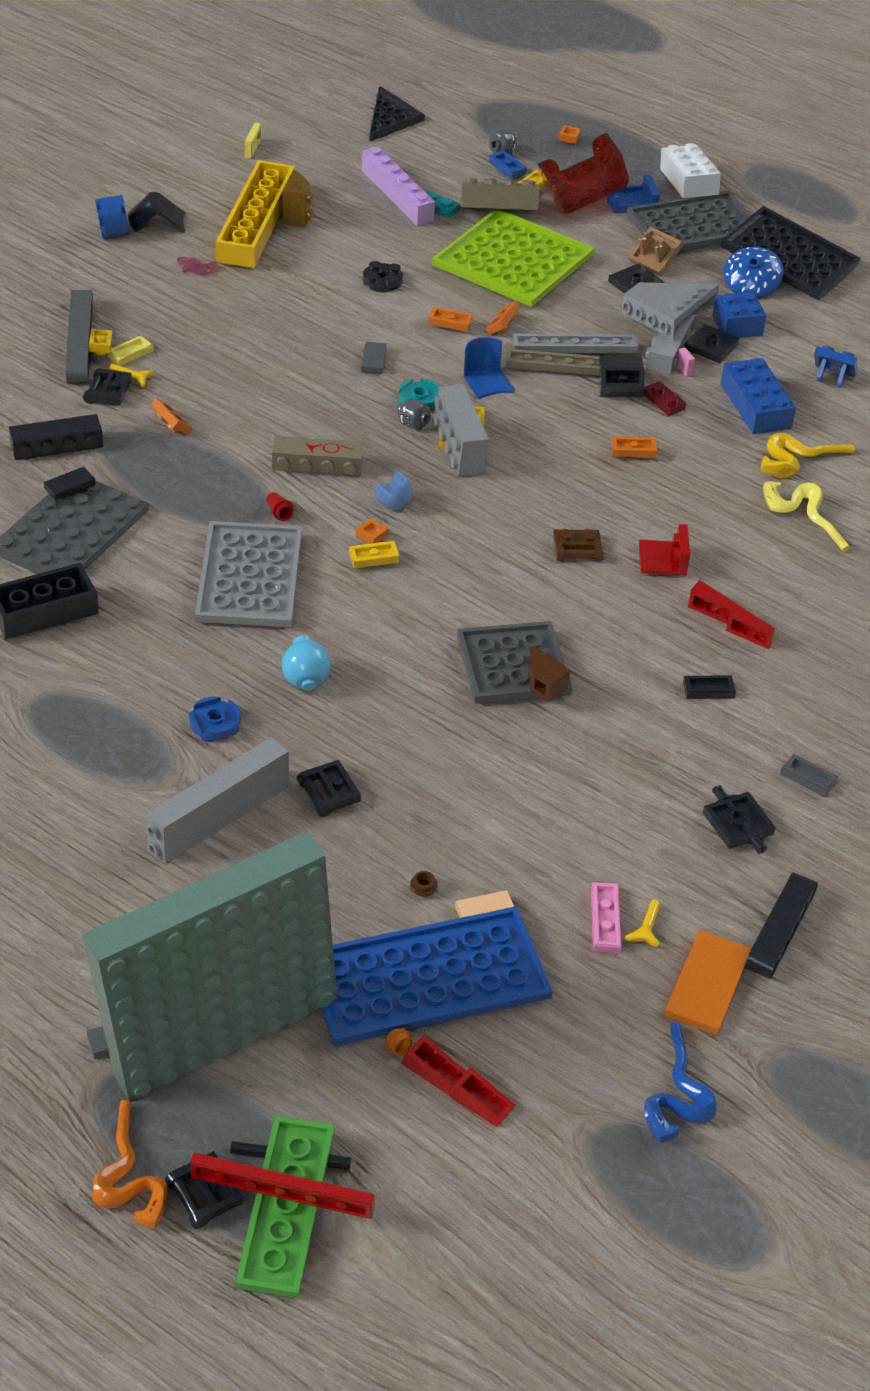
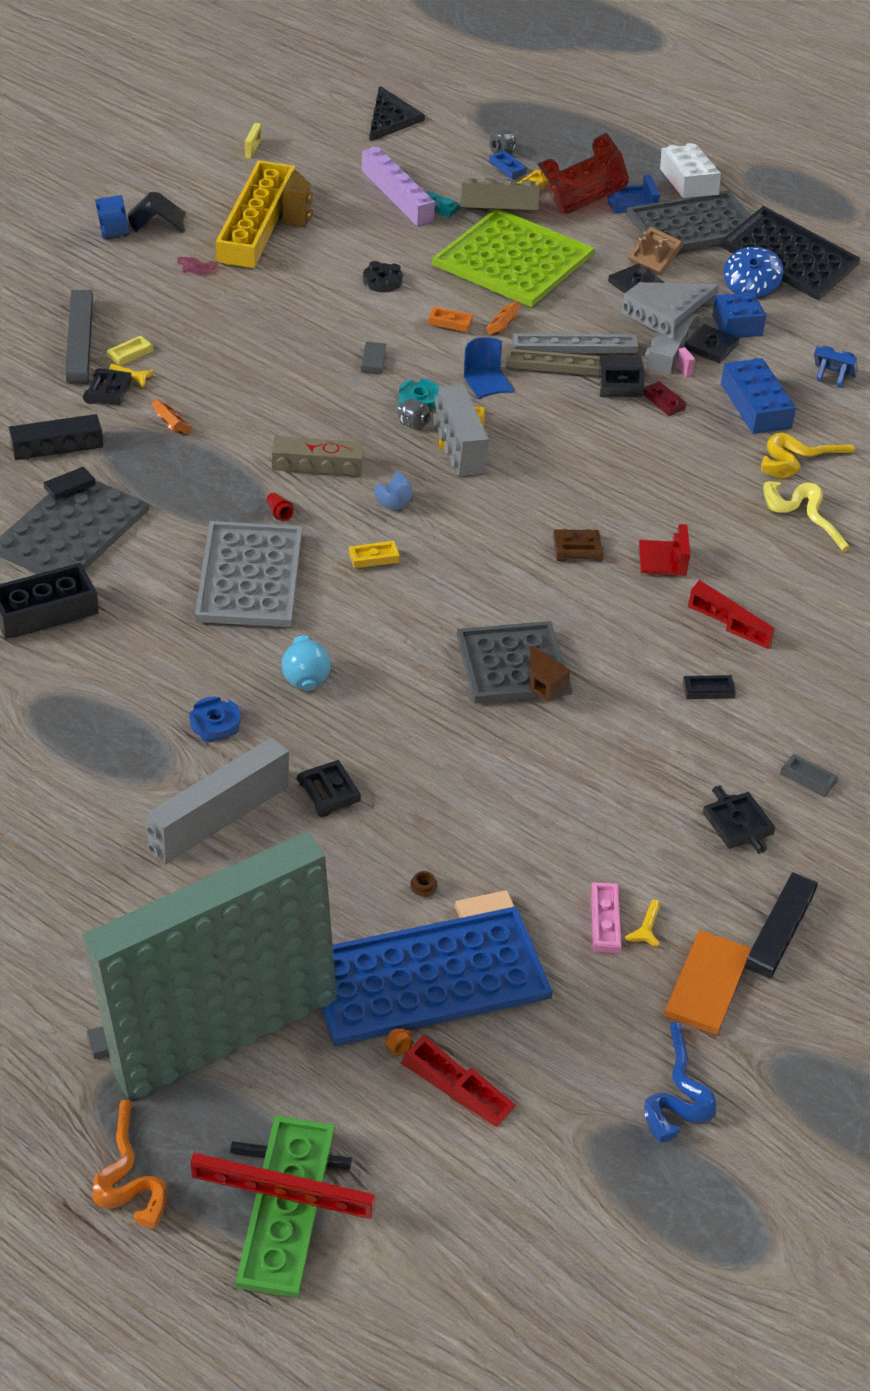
(100, 341): yellow plate -> none
(218, 1196): black plate -> none
(372, 531): orange plate -> none
(569, 134): orange plate -> none
(634, 447): orange plate -> none

